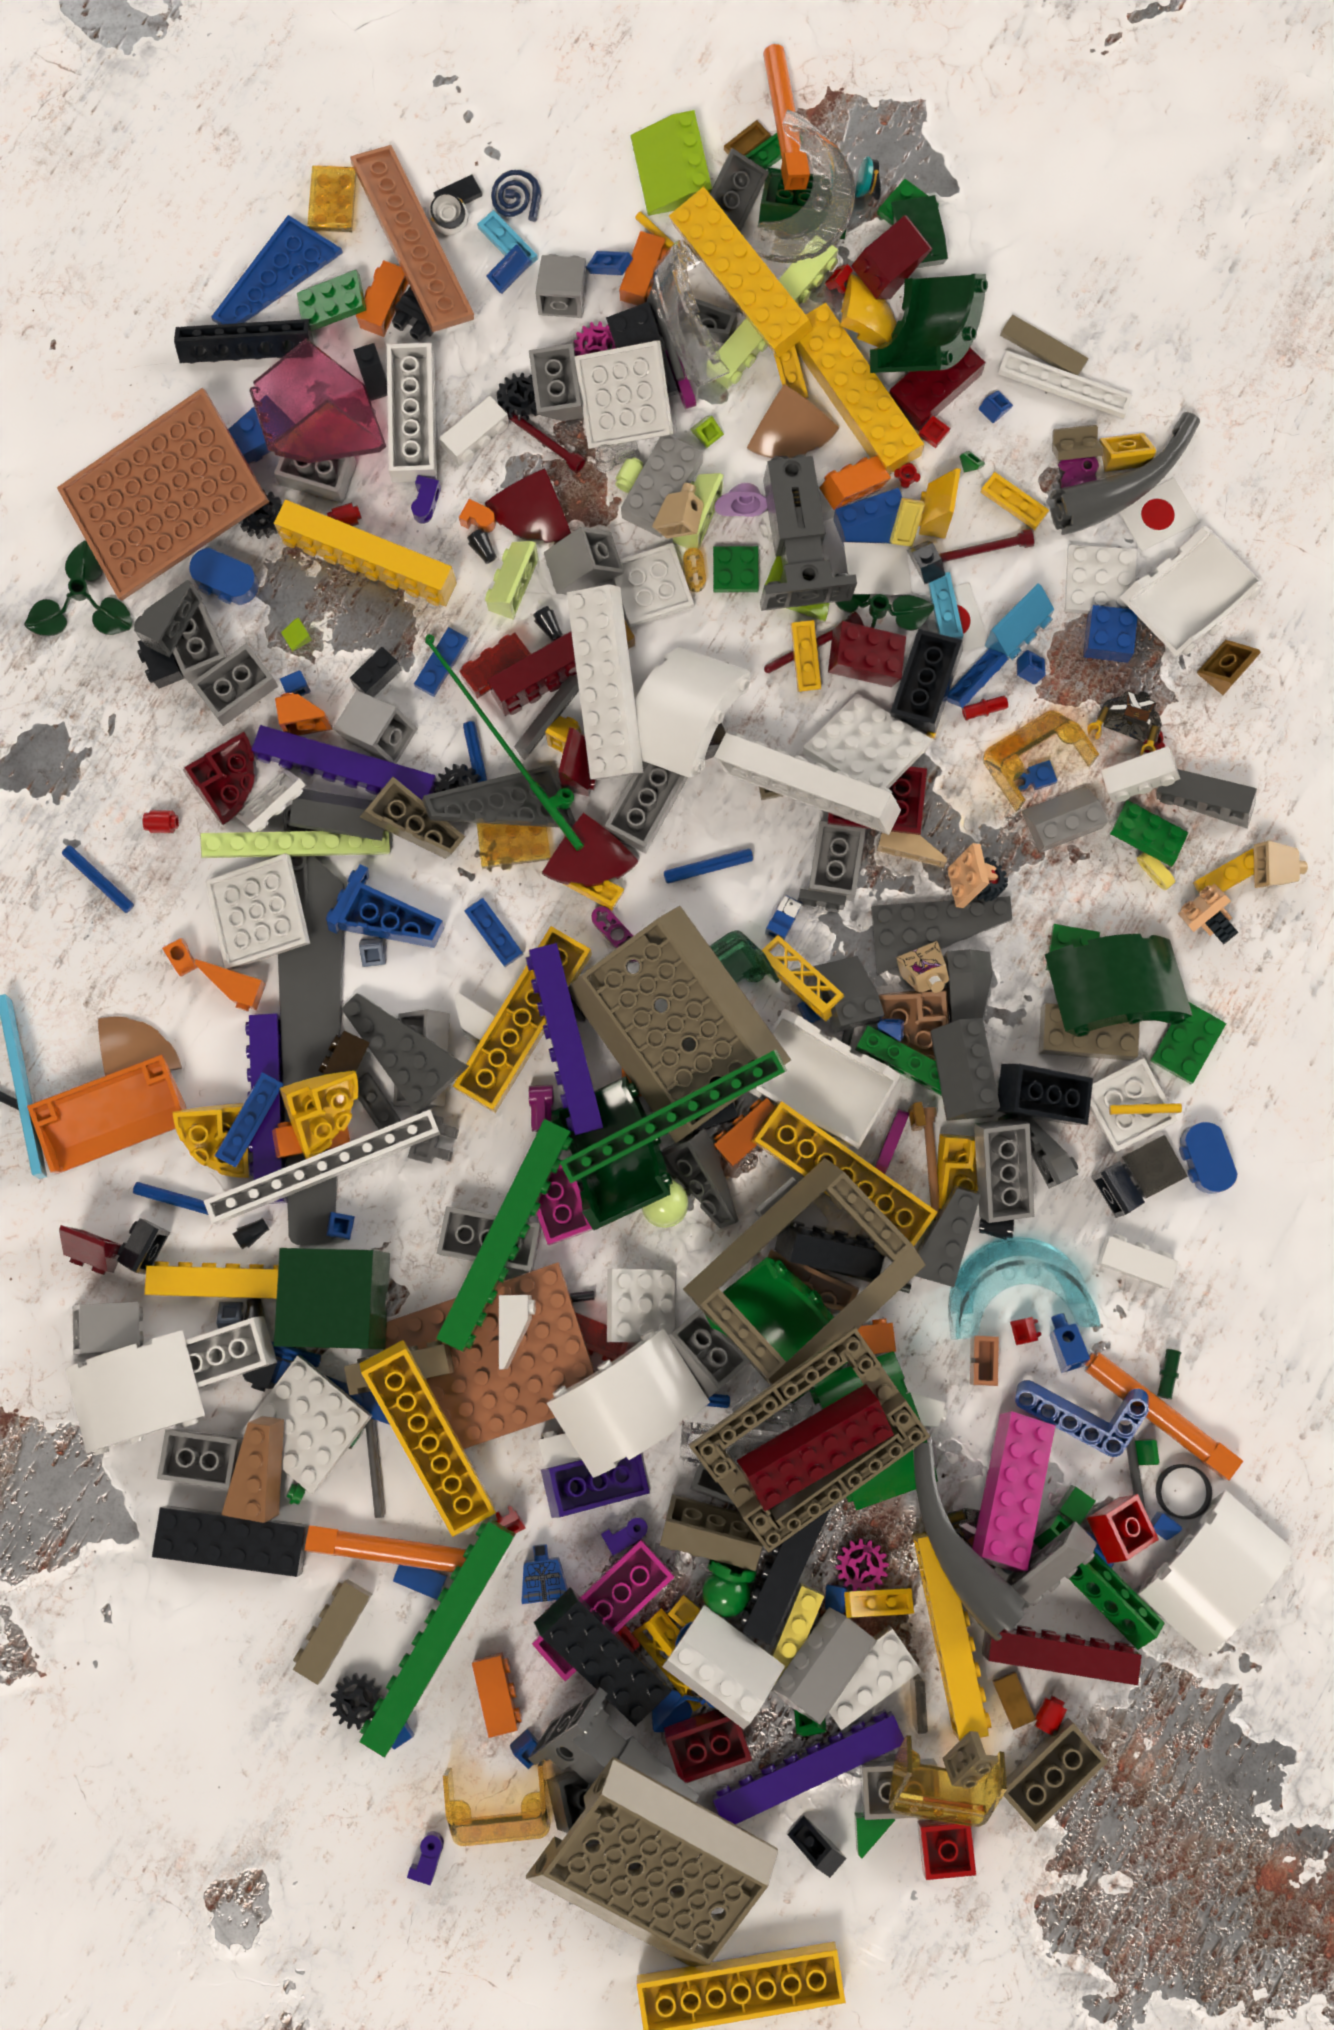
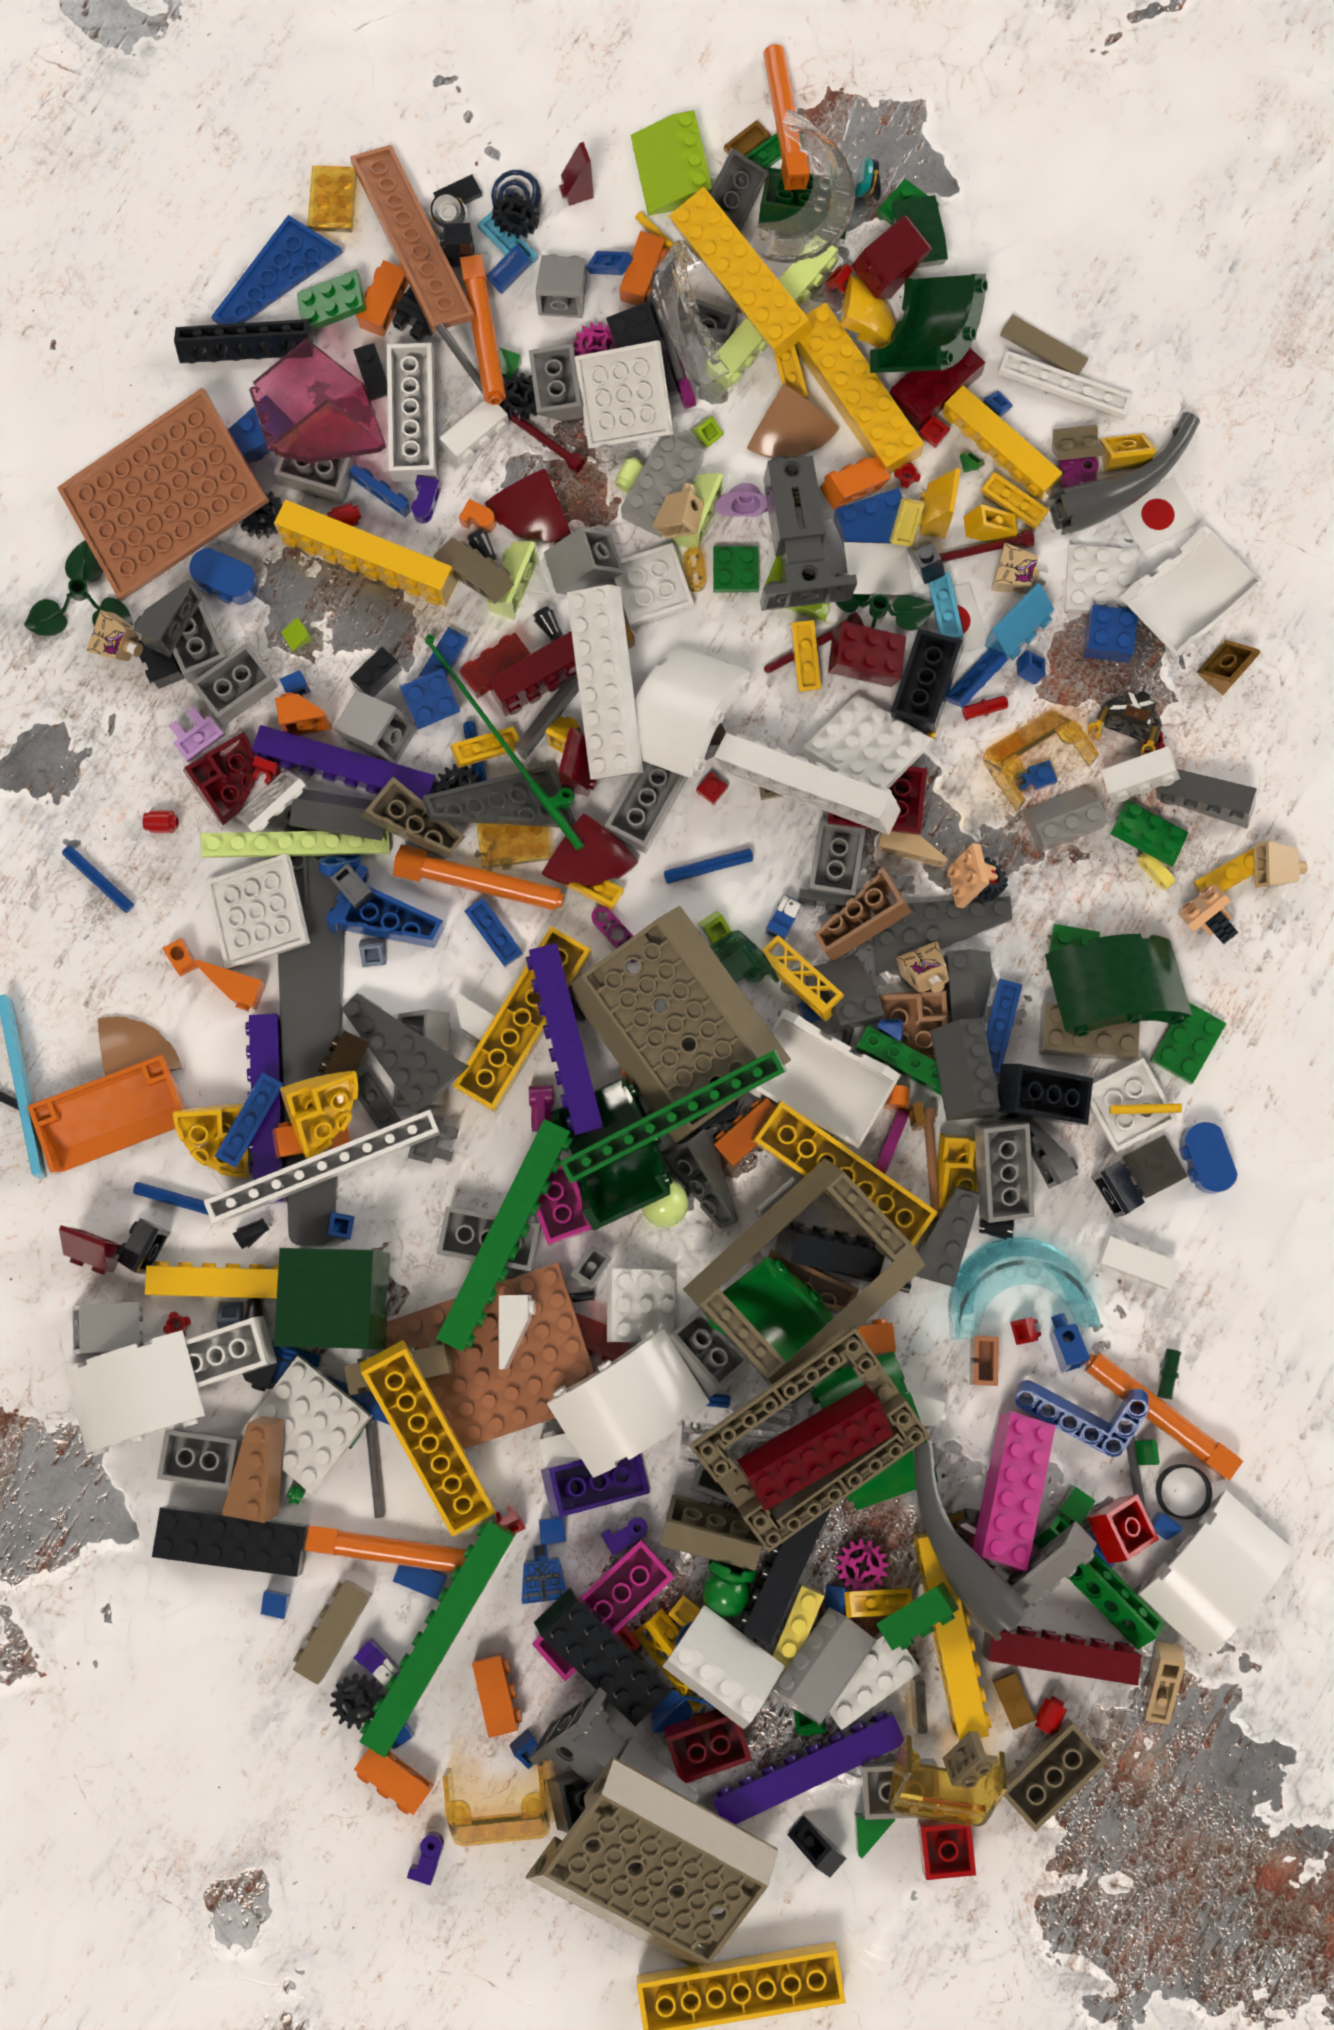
(114, 638): none -> tan torso
(173, 1319): none -> red plate
(198, 738): none -> lavender plate
(265, 767): none -> red tile
(275, 1604): none -> blue slope
(332, 864): none -> blue plate
(352, 886): none -> tile
(377, 1661): none -> dark purple leg
(380, 490): none -> blue plate
(394, 1780): none -> orange brick
(415, 864): none -> orange brick
(429, 698): none -> blue brick
(457, 242): none -> black brick
(460, 355): none -> dark grey bar
(474, 570): none -> dark tan brick
(483, 329): none -> orange brick
(483, 747): none -> yellow plate
(509, 362): none -> green slope
(515, 216): none -> black gear
(552, 1530): none -> blue slope
(577, 177): none -> dark red slope
(591, 1267): none -> light grey slope
(712, 788): none -> red plate
(714, 926): none -> lime slope
(863, 917): none -> medium nougat wedge
(898, 1098): none -> orange leg
(918, 1617): none -> green brick
(989, 524): none -> yellow slope
(1001, 442): none -> yellow brick
(1001, 1021): none -> blue plate
(1017, 571): none -> tan torso
(1164, 1682): none -> tan slope

